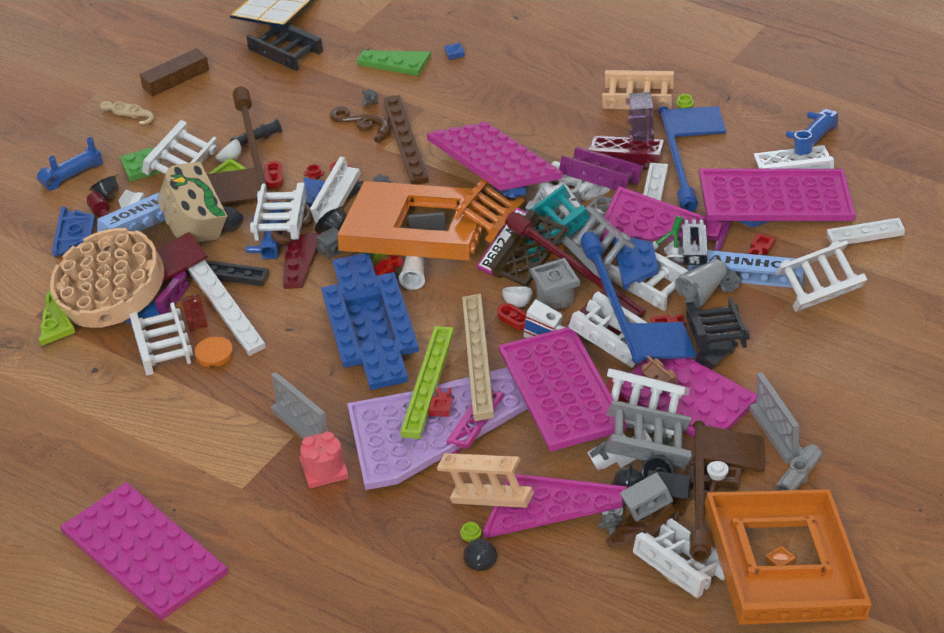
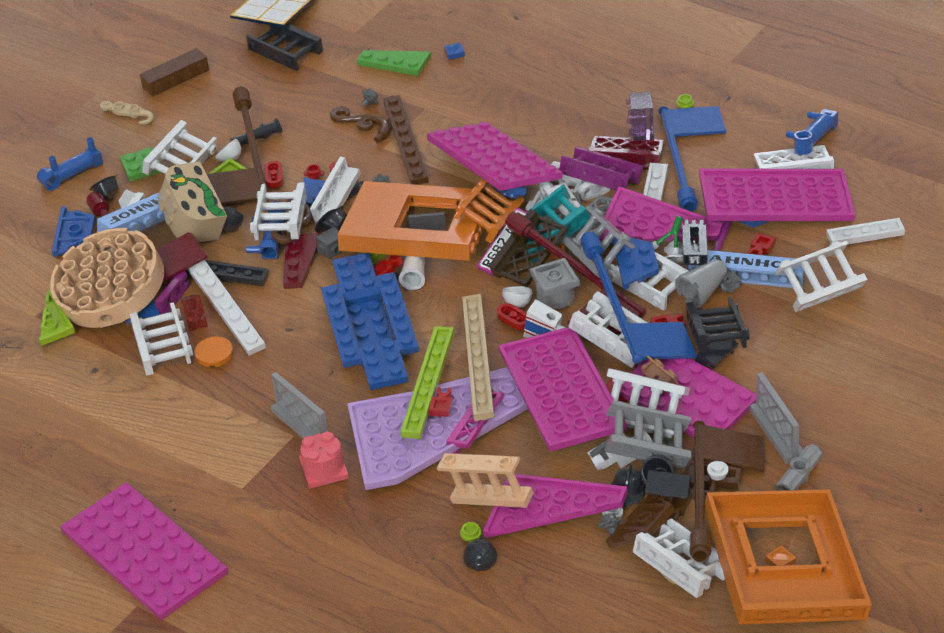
(637, 79): light nougat fence -> none
(646, 497): light grey brick -> none

